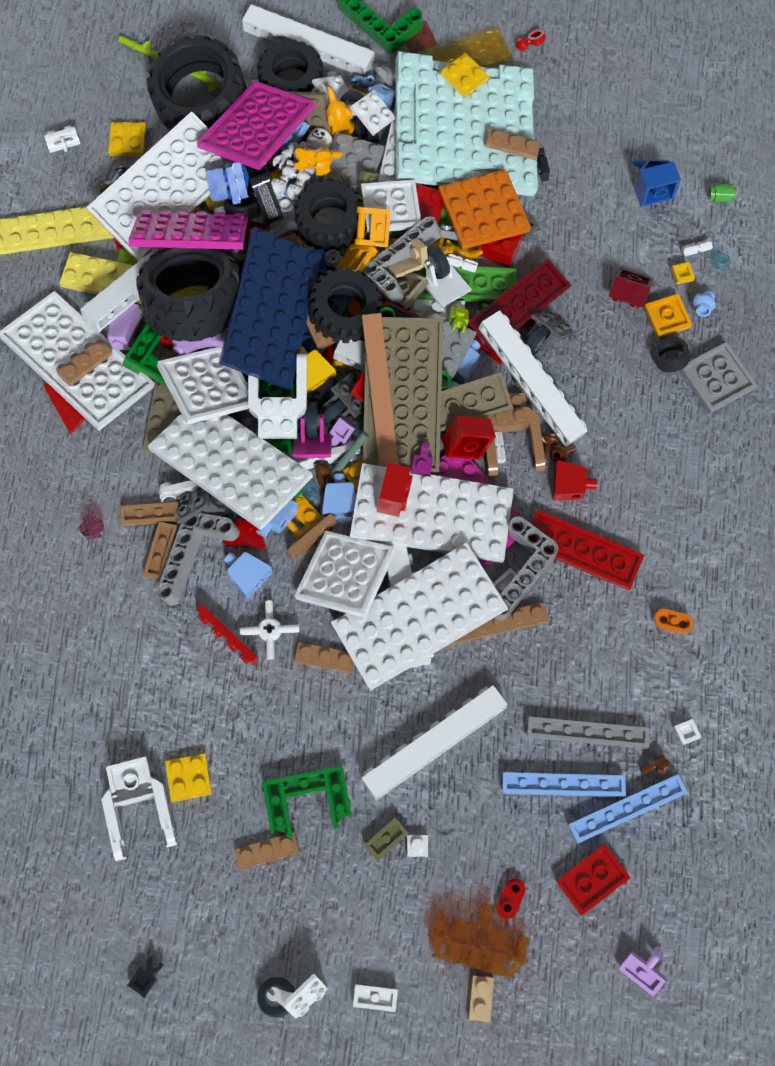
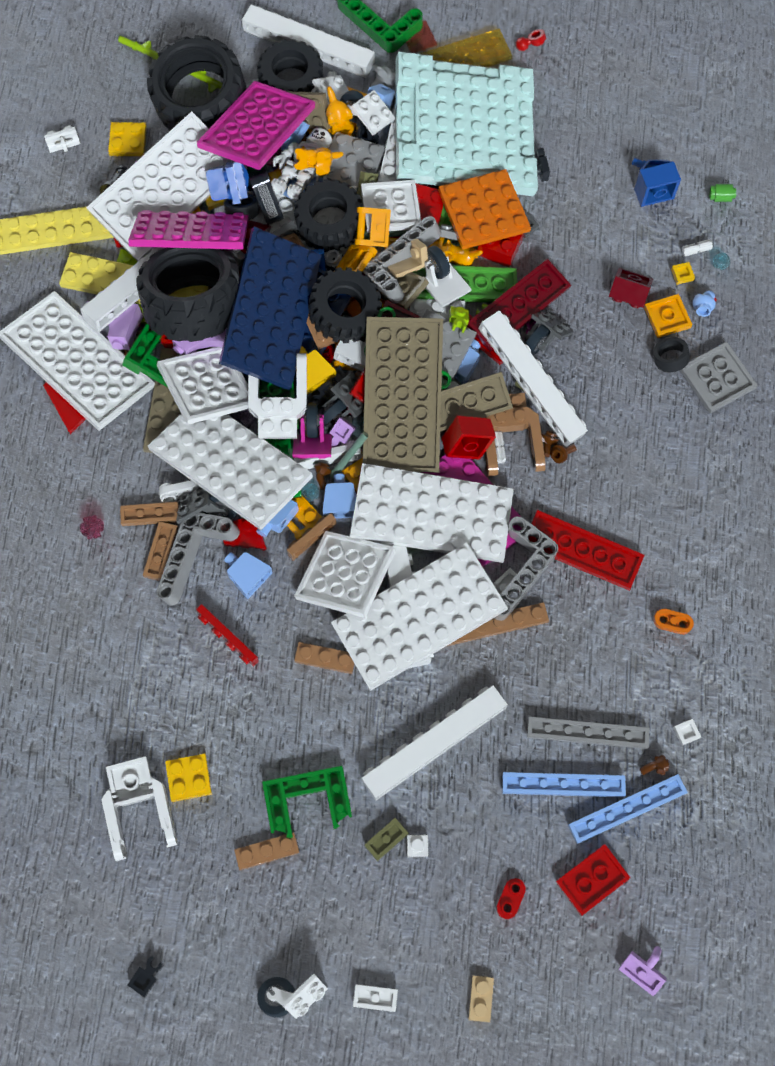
(84, 362): medium nougat plate -> none
(263, 627): white bar -> none
(362, 81): light blue arm -> none
(380, 389): nougat tile -> none
(394, 490): red brick -> none
(422, 463): magenta plate -> none
(464, 75): yellow plate -> none
(466, 264): white piece -> none
(475, 957): clear orange piece -> none
(512, 144): medium nougat plate -> none
(571, 482): red torso -> none

